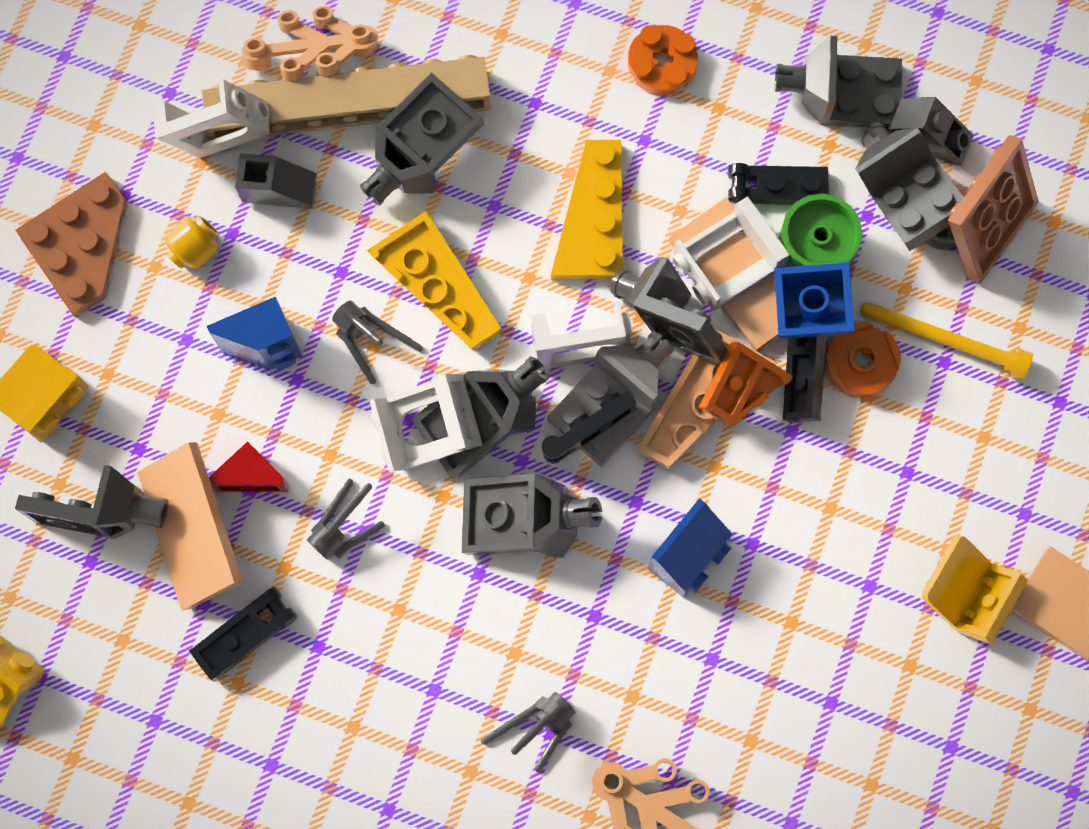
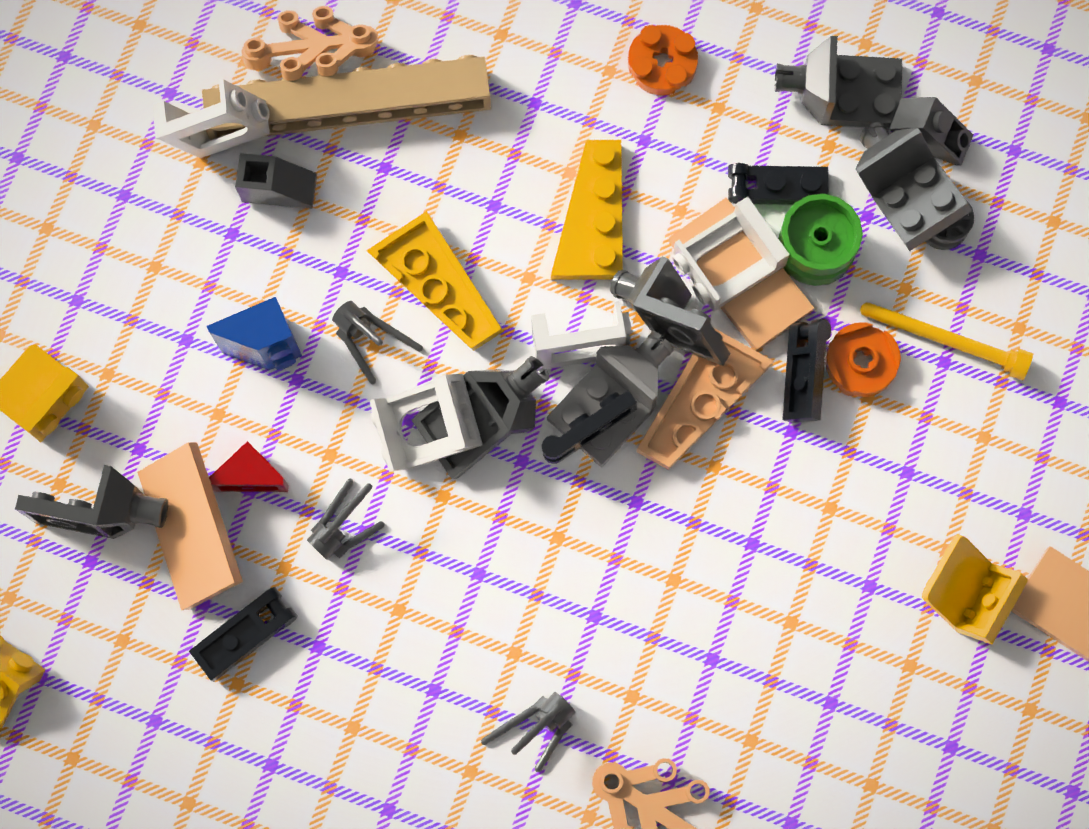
(78, 242): nougat plate -> none
(192, 242): yellow head -> none
(419, 140): dark grey plate -> none
(523, 515): dark grey plate -> none
(691, 549): blue slope -> none
(741, 384): orange wing -> none
(814, 300): blue slope -> none
(993, 209): nougat plate -> none

